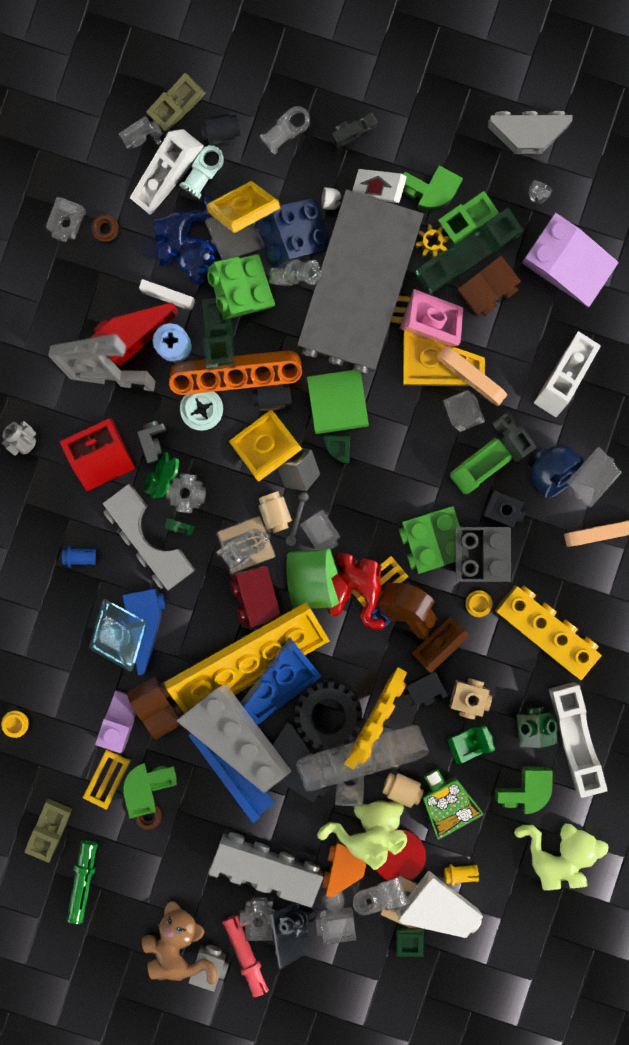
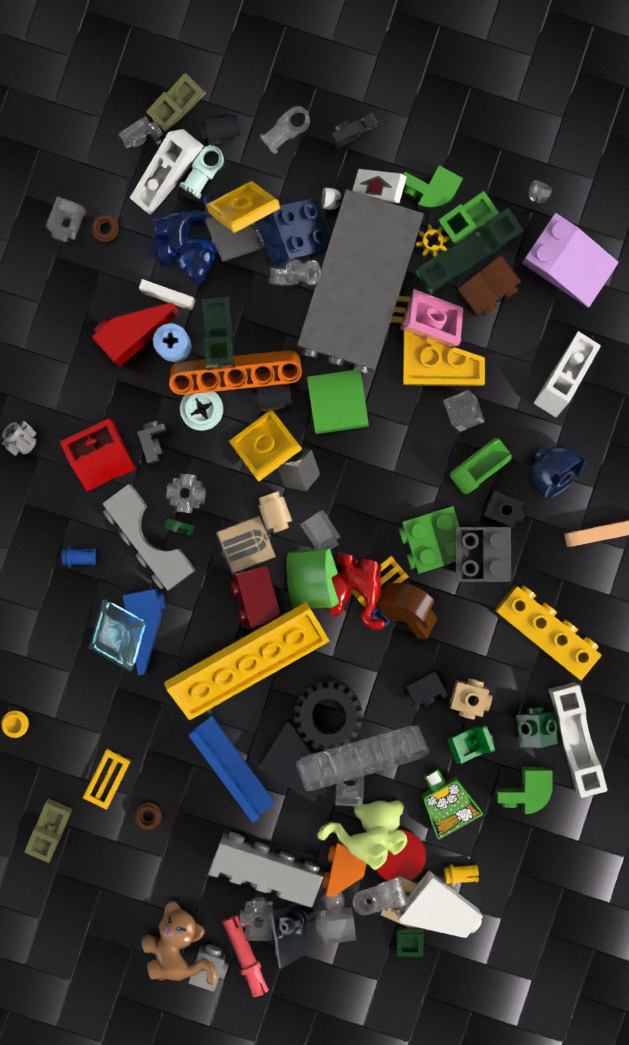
(83, 872): green pin -> none
(89, 362): light grey wing -> none
(117, 723): lavender arch -> none
(139, 788): bright green brick -> none
(155, 707): reddish brown brick -> none
(159, 482): green plate -> none
(236, 738): light grey wedge -> none
(240, 286): bright green plate -> none
(241, 550): clear piece -> none
(280, 682): blue wing -> none
(291, 539): dark grey hinge -> none
(338, 447): dark green tile -> none
(373, 727): yellow wing -> none
(402, 789): tan brick -> none
(441, 644): reddish brown panel -> none
(472, 375): light nougat beam -> none
(478, 603): yellow plate -> none
(515, 439): pearl dark grey plate -> none
(529, 131): light grey slope -> none
(577, 851): yellowish green animal -> none
(594, 477): clear piece -> none

